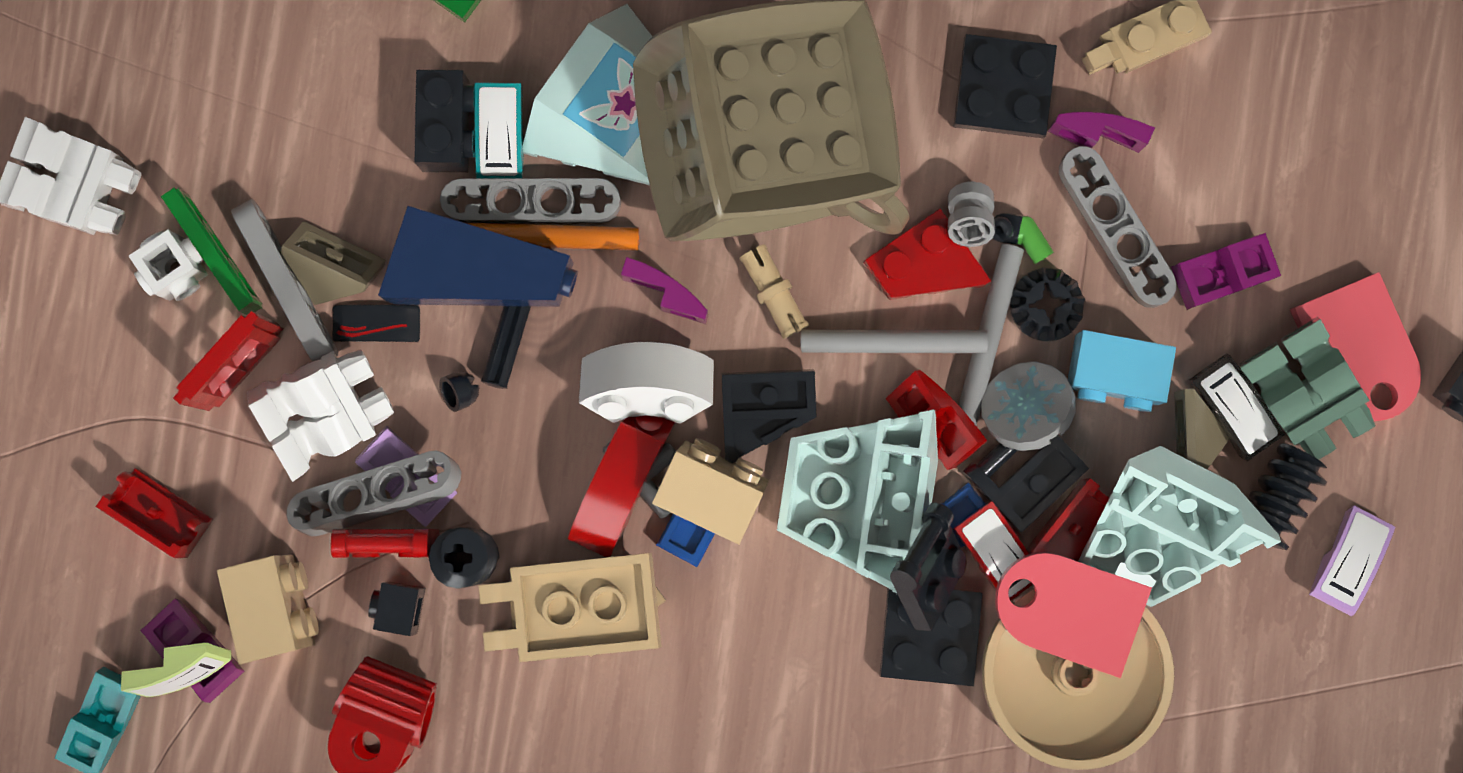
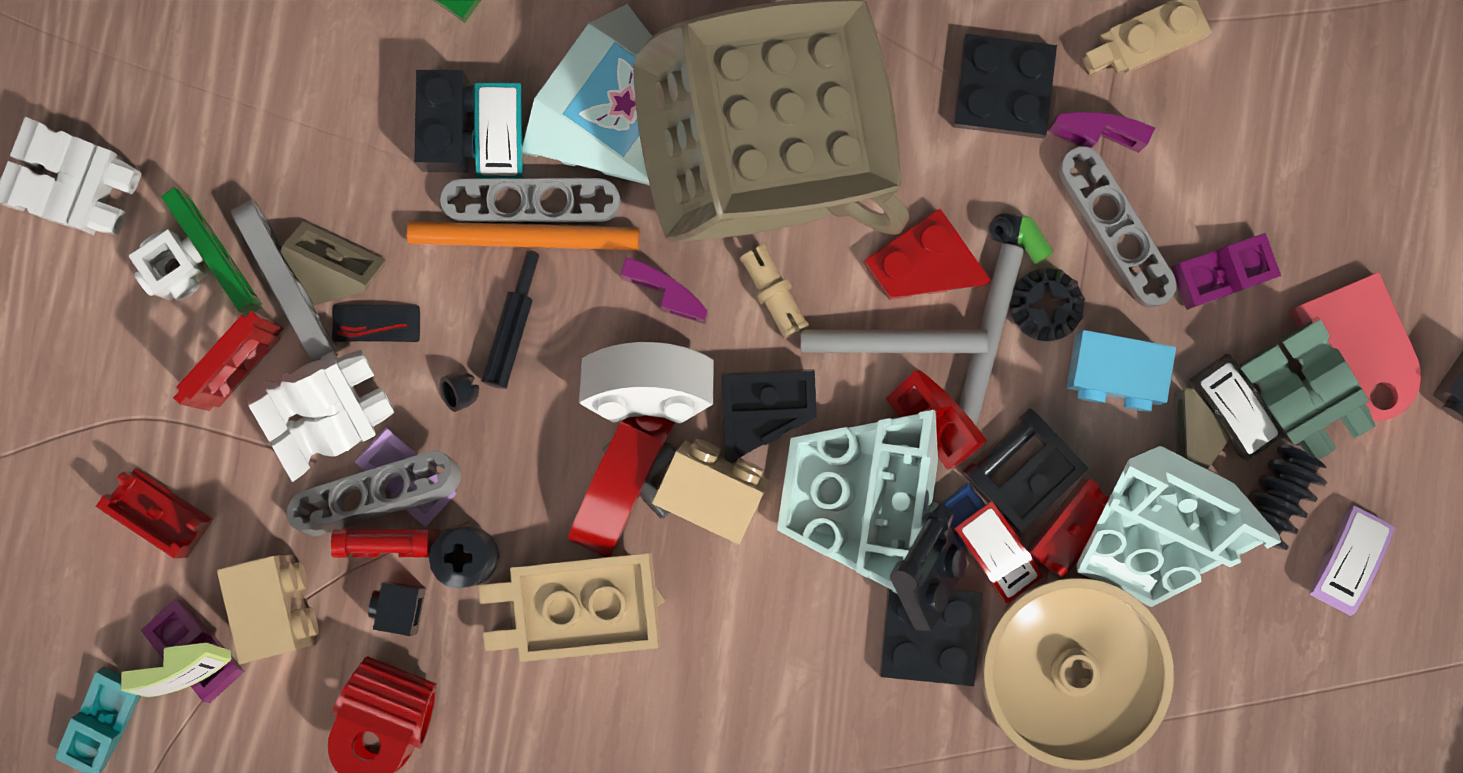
(466, 265): dark blue slope -> none
(685, 540): blue tile -> none
(971, 214): light grey wheel -> none
(1028, 405): light grey tile -> none
(1074, 610): coral tile -> none

